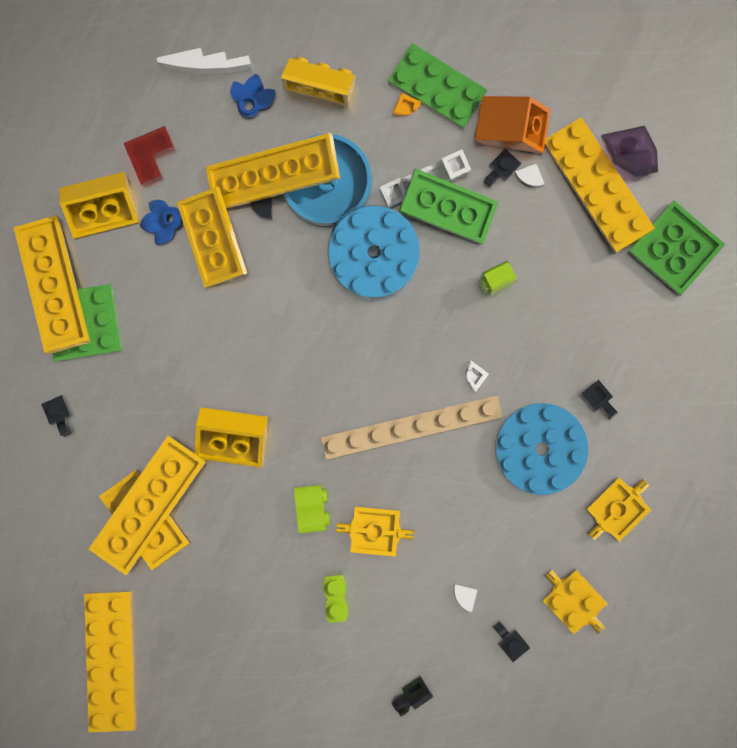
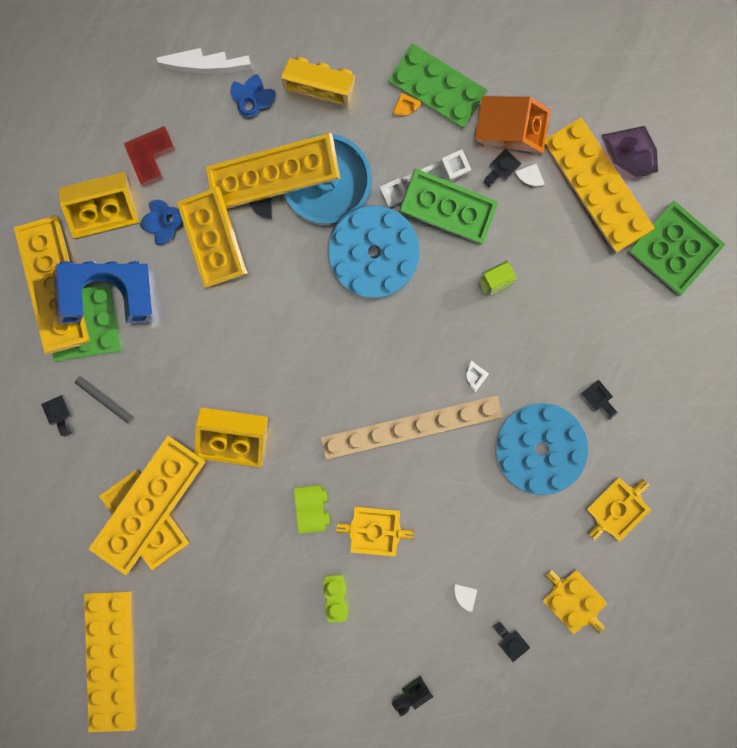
(104, 400): none -> dark grey bar
(129, 278): none -> blue arch

